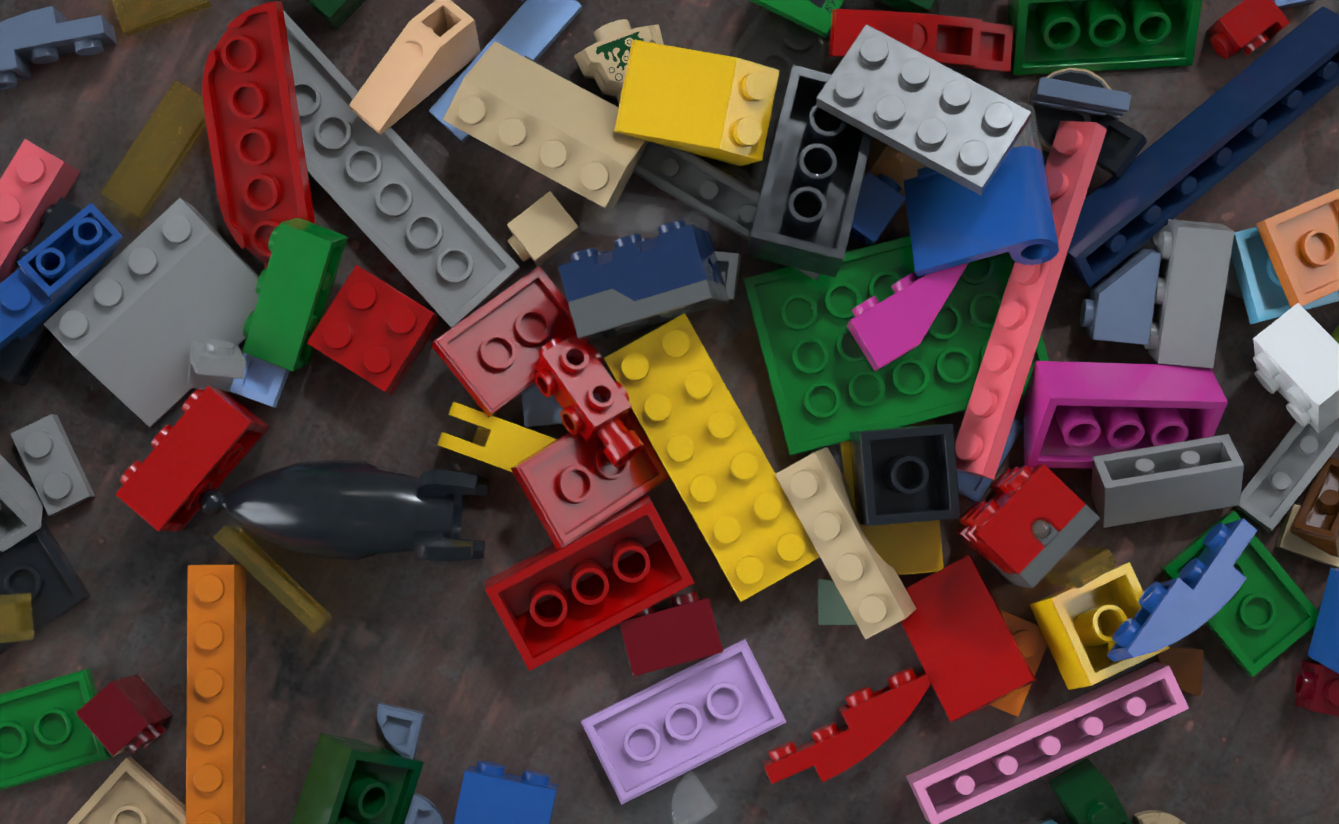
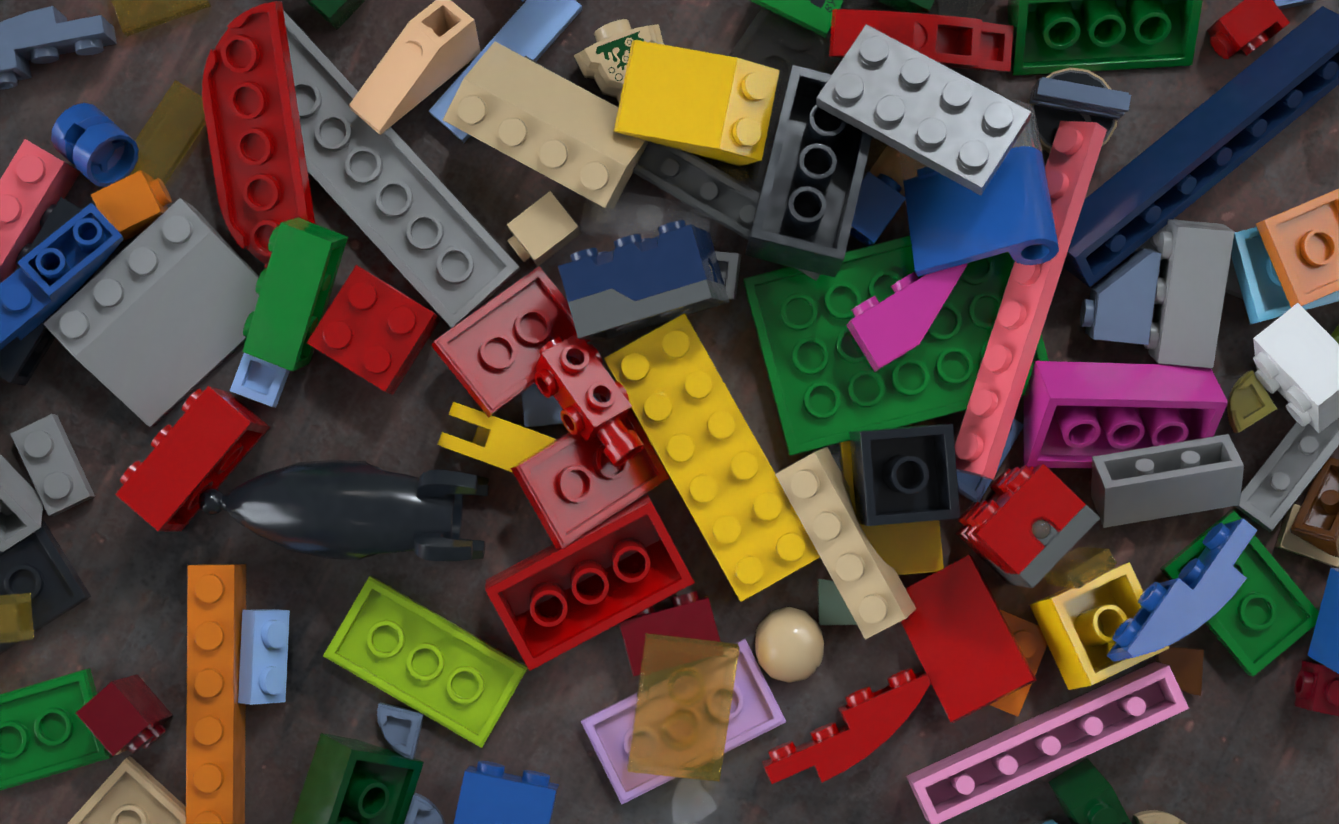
(94, 144): none -> blue wheel
(133, 203): none -> orange brick
(215, 365): light grey bracket -> none
(263, 656): none -> light blue plate
(273, 578): clear yellow tile -> none
(425, 661): none -> lime tile
(682, 707): none -> clear yellow tile
(789, 644): none -> tan hair
(1119, 146): black plate -> none
(1248, 402): none -> light yellow tile

